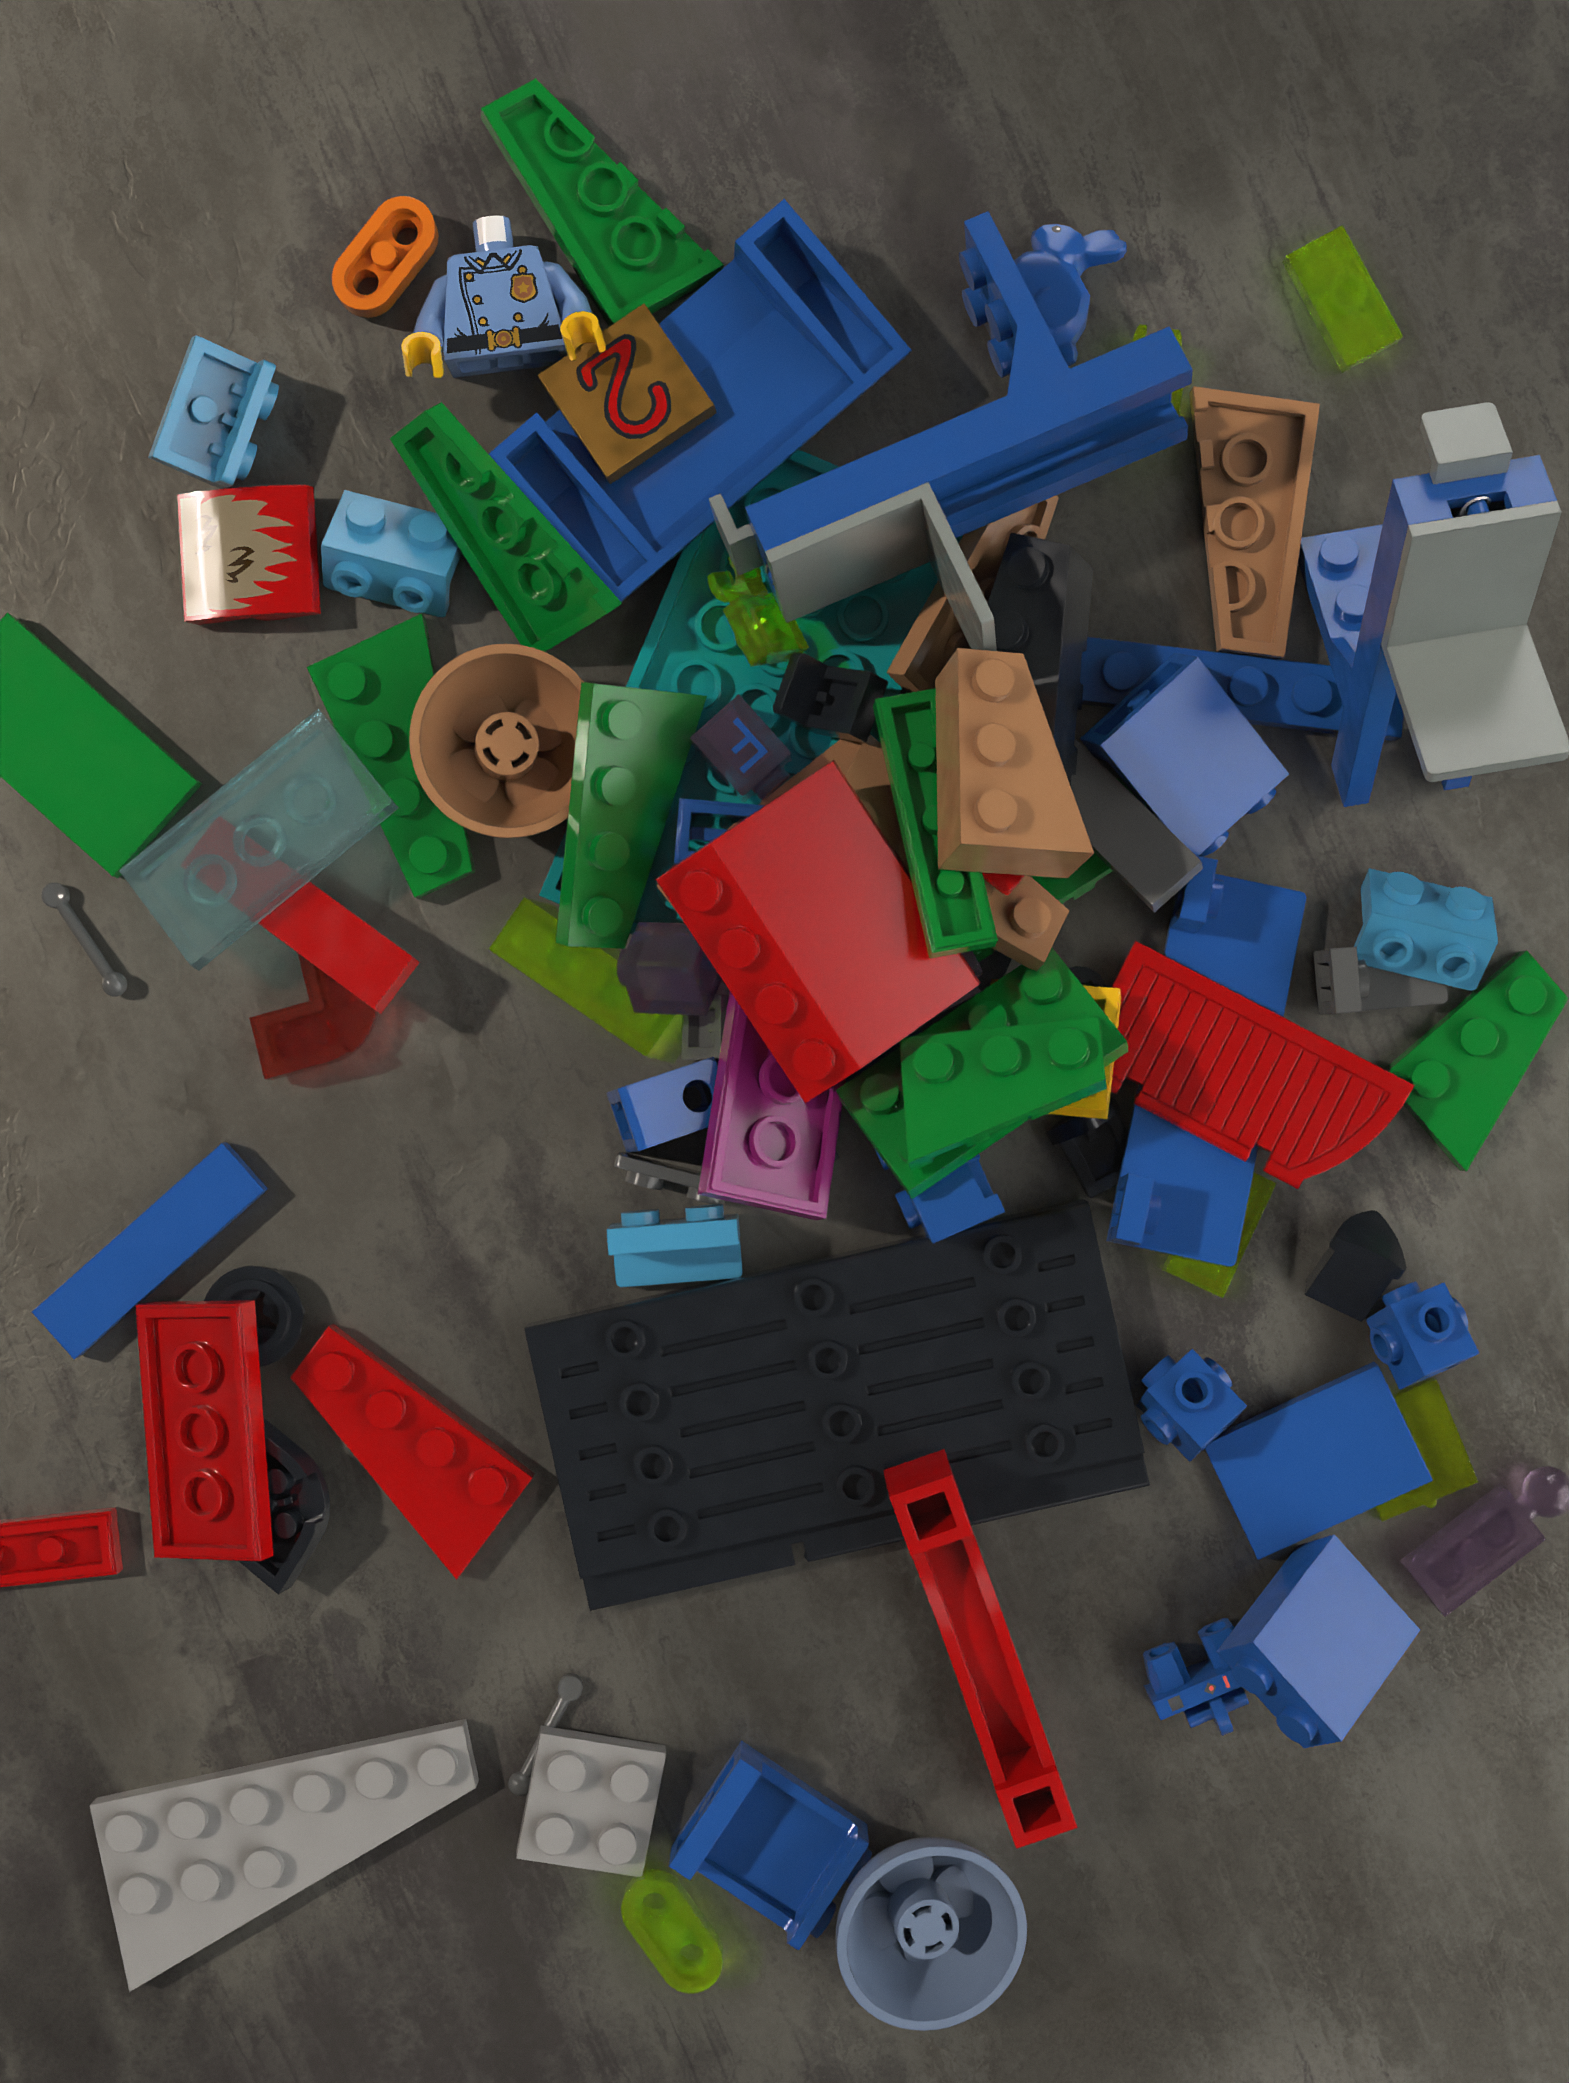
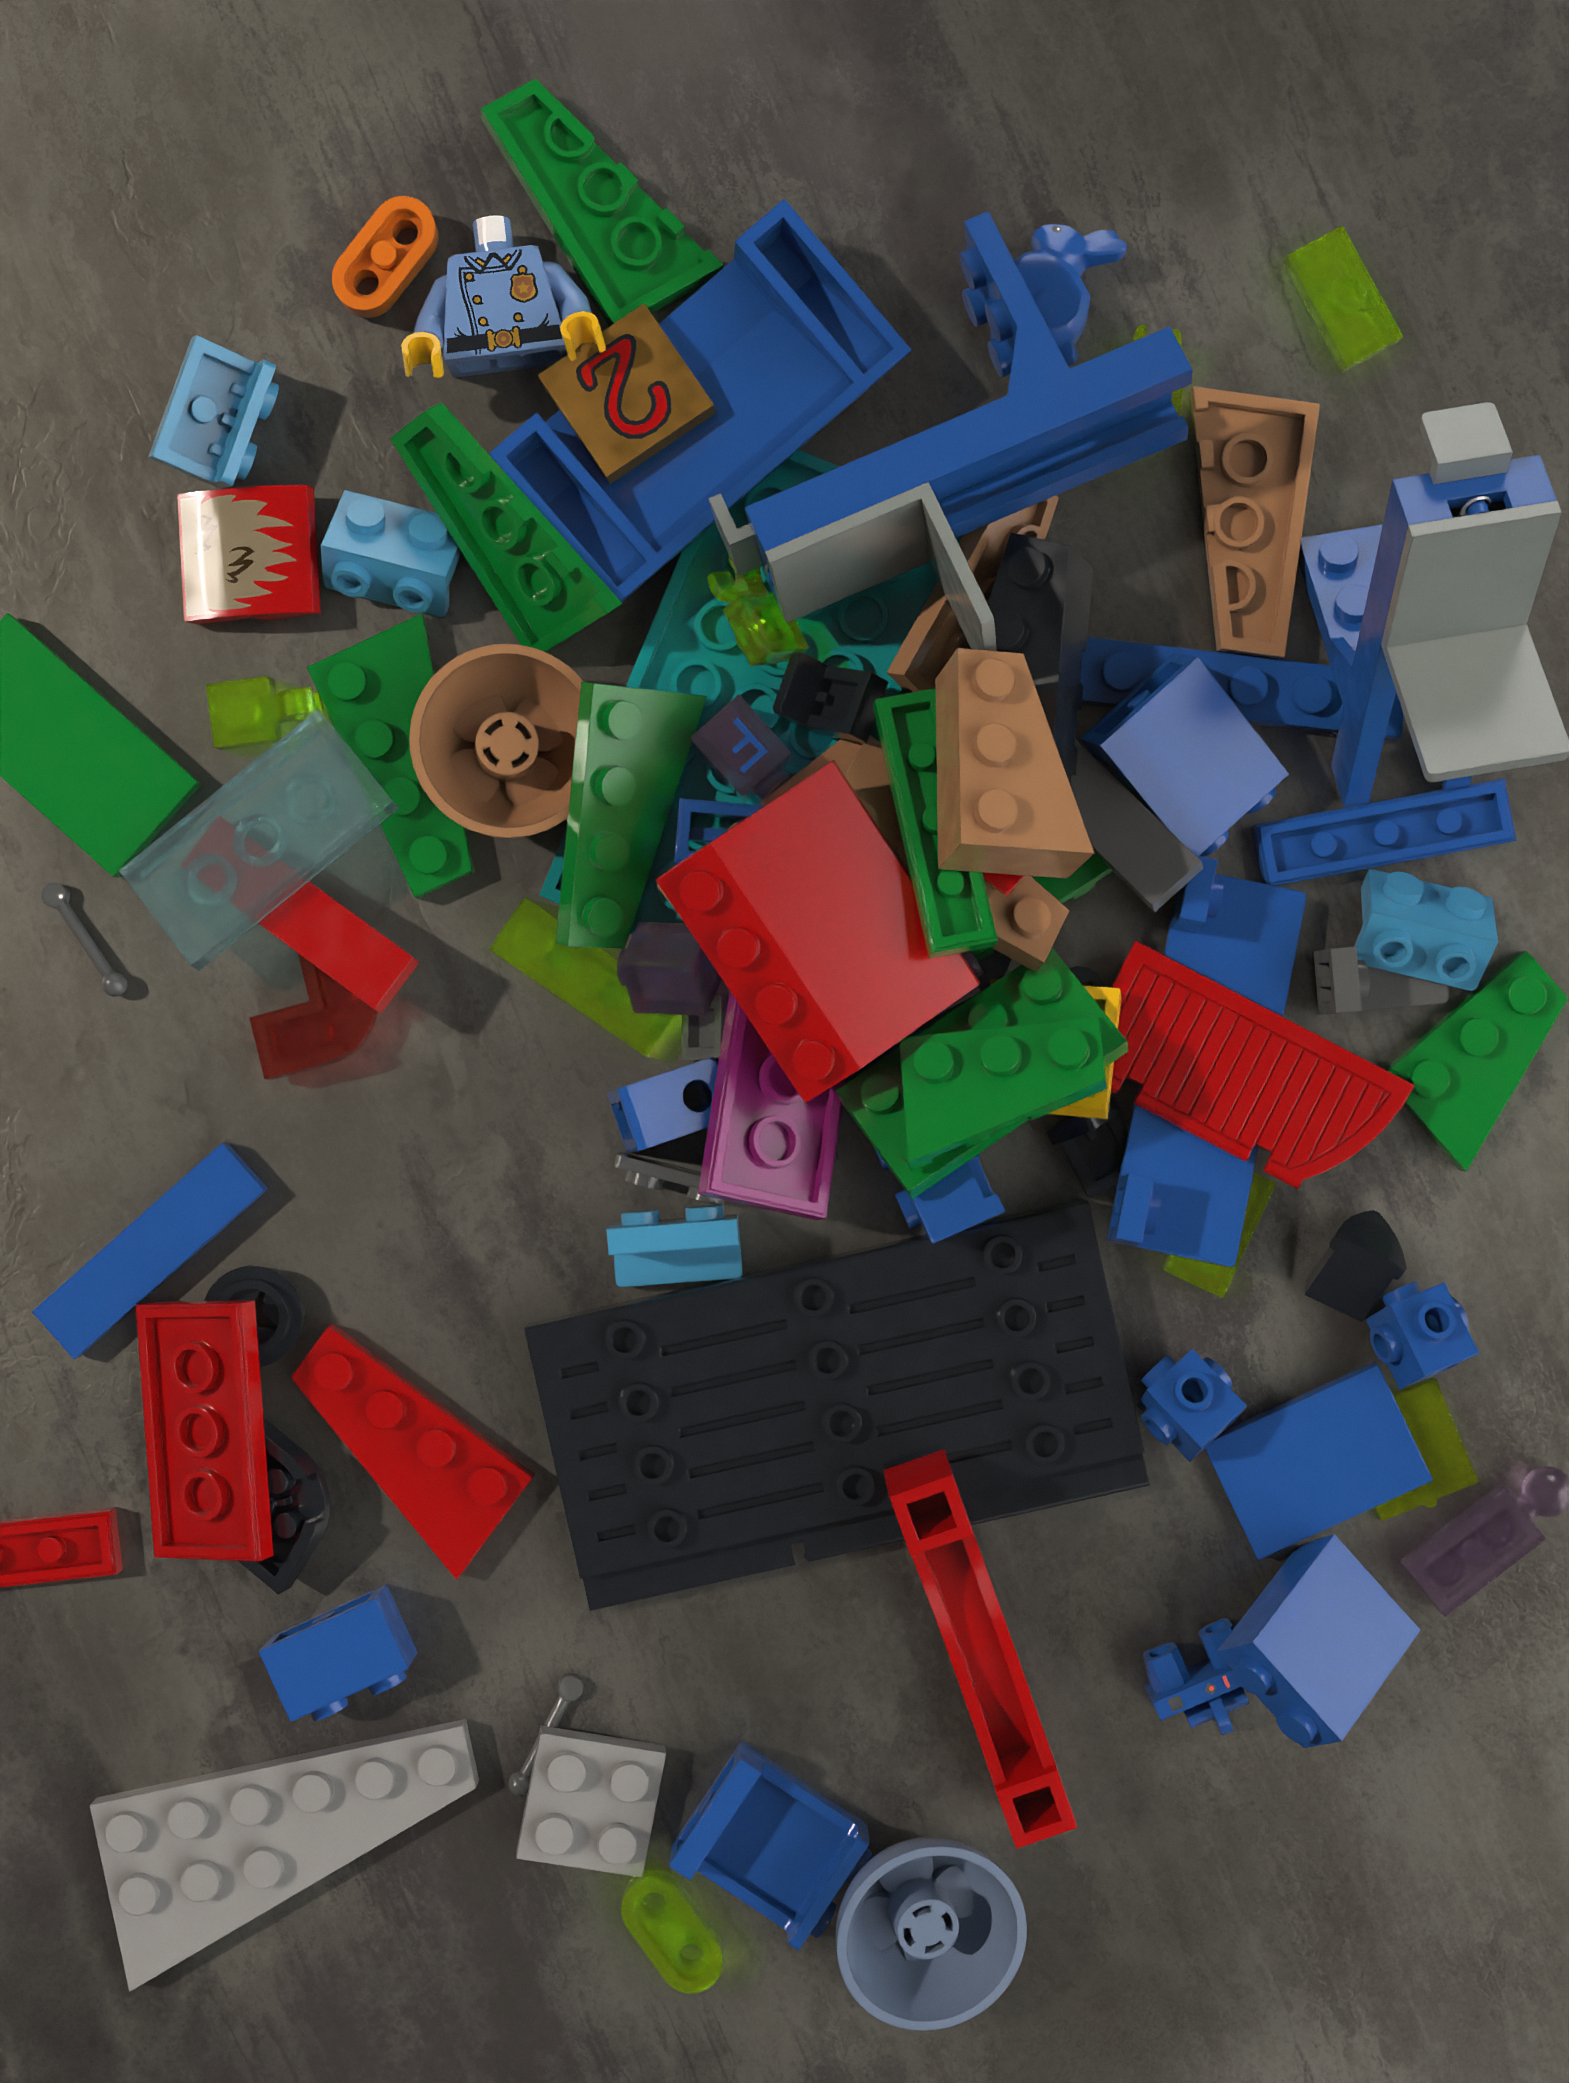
(251, 710): none -> clear neon green plate
(339, 1655): none -> blue brick
(1383, 833): none -> blue tile

